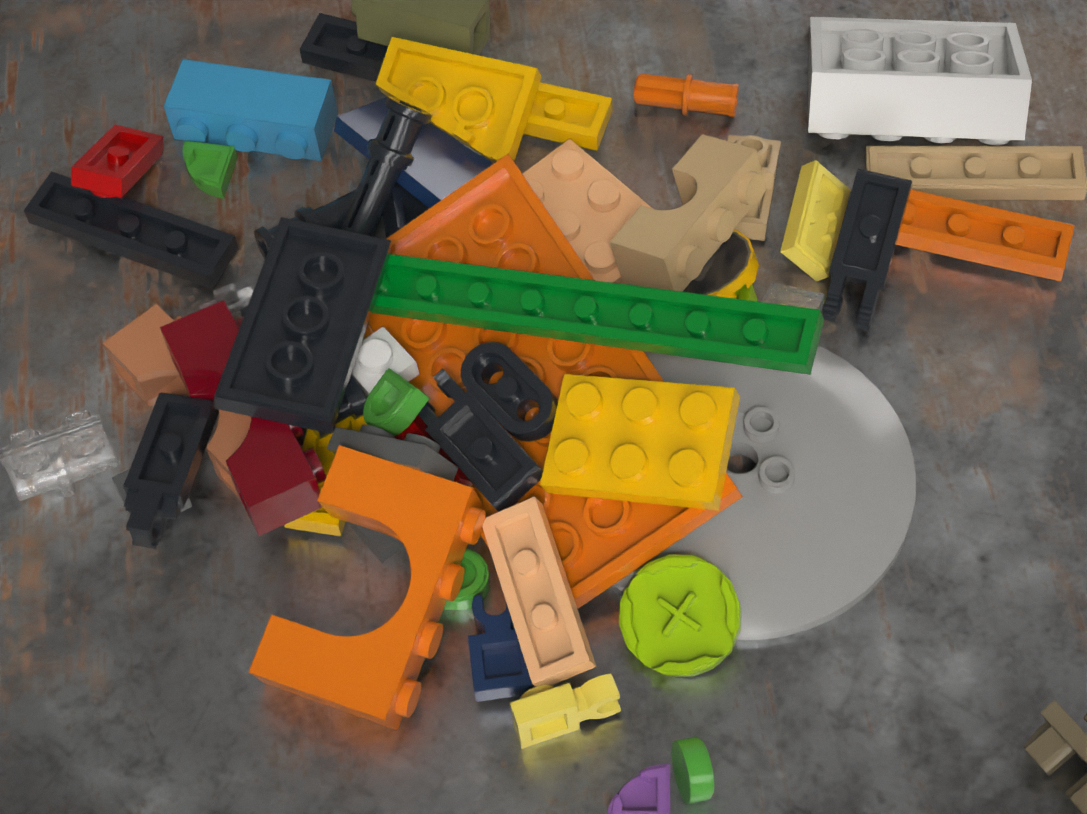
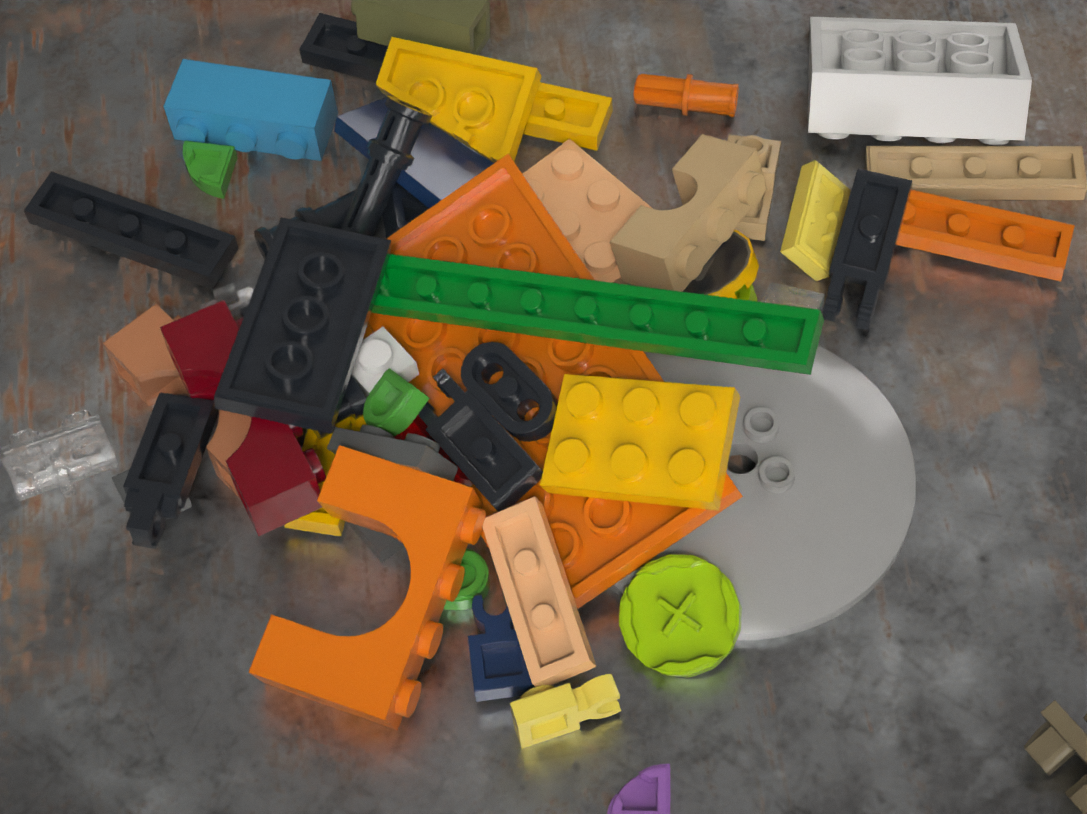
(117, 161): red plate -> none
(692, 770): bright green tile -> none

